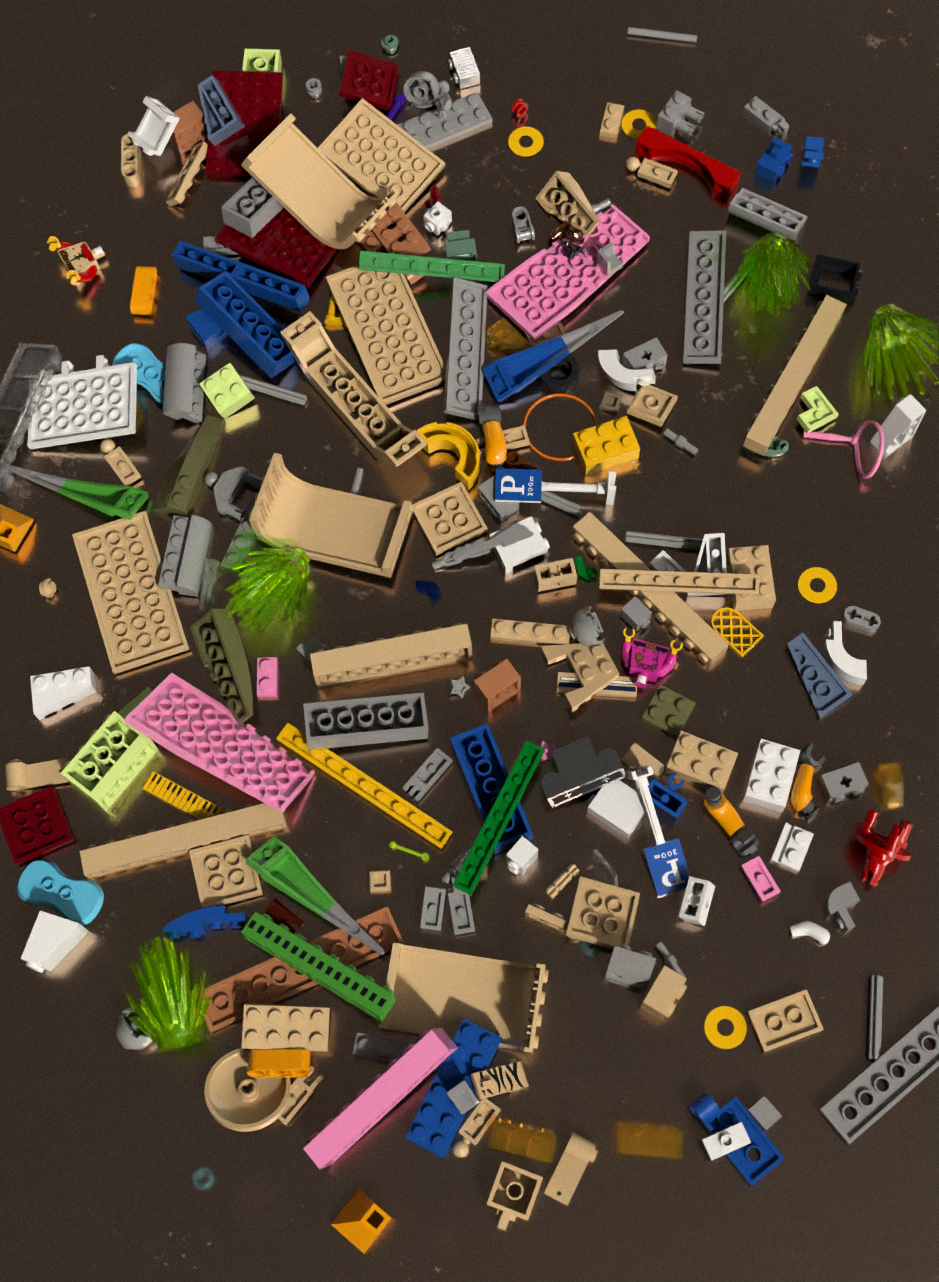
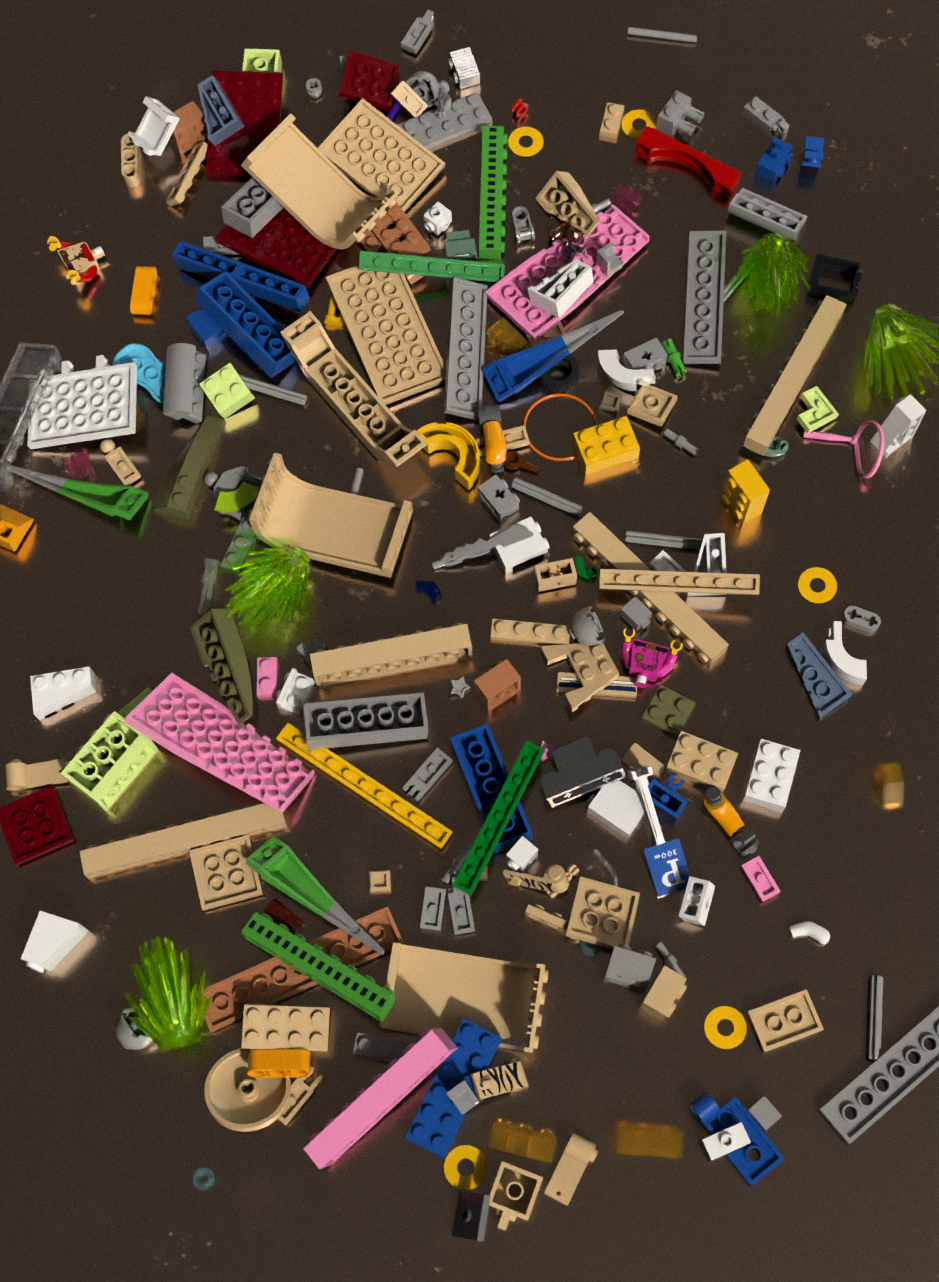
(47, 588): tan plate -> none
(49, 886): medium azure plate -> none
(79, 465): none -> clear pink brick
(123, 580): tan plate -> none
(180, 797): yellow tile -> none
(185, 555): light grey brick -> none
(196, 922): blue slope -> none
(236, 499): none -> lime tile
(294, 692): none -> white bracket
(361, 1221): light orange slope -> none
(389, 43): sand green plate -> none
(392, 844): lime hinge -> none
(408, 99): none -> tan plate
(418, 32): none -> light grey hinge
(435, 197): dark red arm -> none
(449, 518): tan plate -> none
(471, 1216): none -> dark grey plate
(475, 1126): tan plate -> none
(480, 1167): none -> yellow piece
(491, 193): none -> bright green brick
(527, 485): piece -> none
(553, 881): none -> tan door
(562, 289): none -> white wedge
(626, 197): none -> clear pink brick
(652, 171): tan plate -> none
(674, 357): none -> bright green pin
(731, 635): yellow window -> none
(745, 492): none -> yellow brick
(752, 561): tan brick -> none
(792, 847): white plate -> none
(801, 790): piece -> none
(837, 905): light grey brick -> none
(851, 774): light grey brick -> none
(881, 848): red piece -> none

